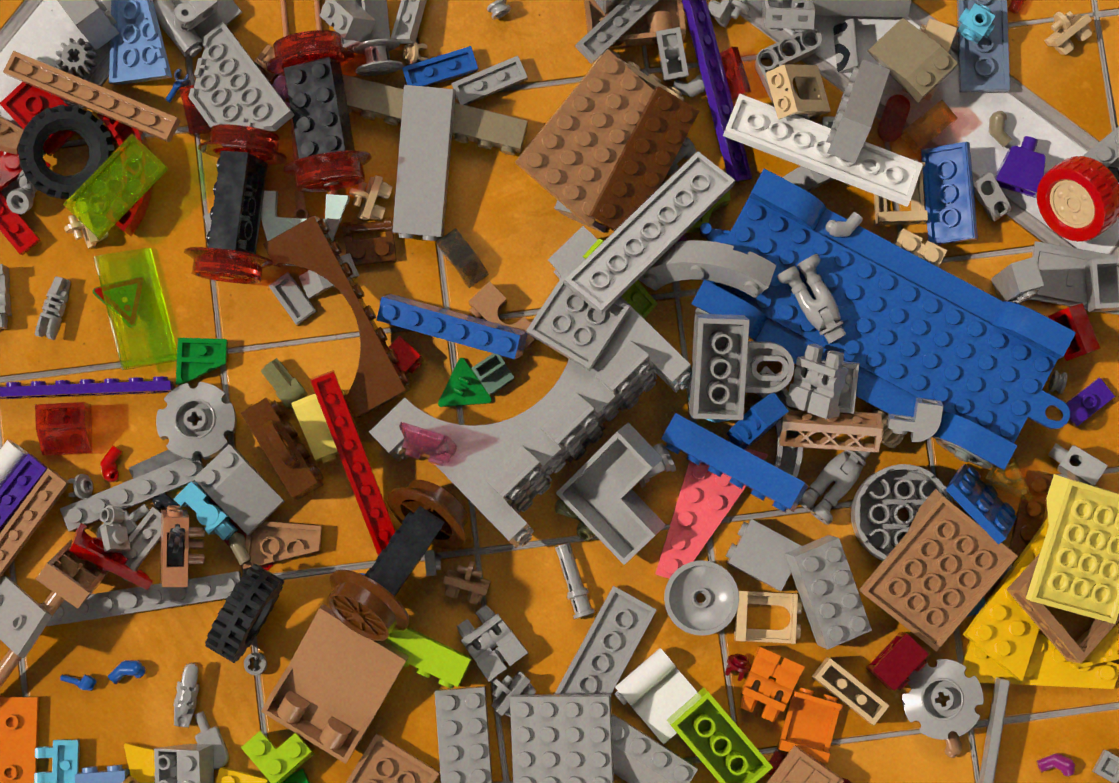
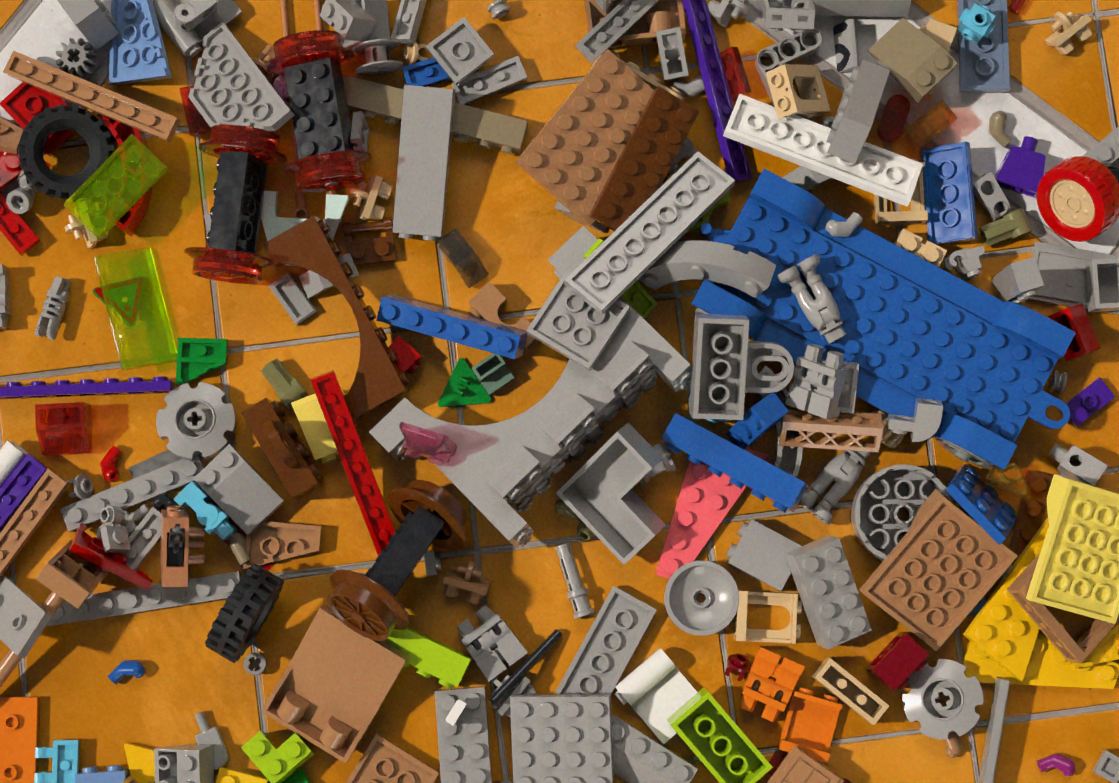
(86, 683): blue hand -> none
(178, 83): blue hand -> none
(186, 696): light grey hinge -> none
(359, 132): none -> light grey tile
(456, 711): none -> white tile
(460, 51): none -> light grey plate
(525, 667): none -> black piece
(966, 262): none -> light grey piece
(1010, 226): none -> olive piece

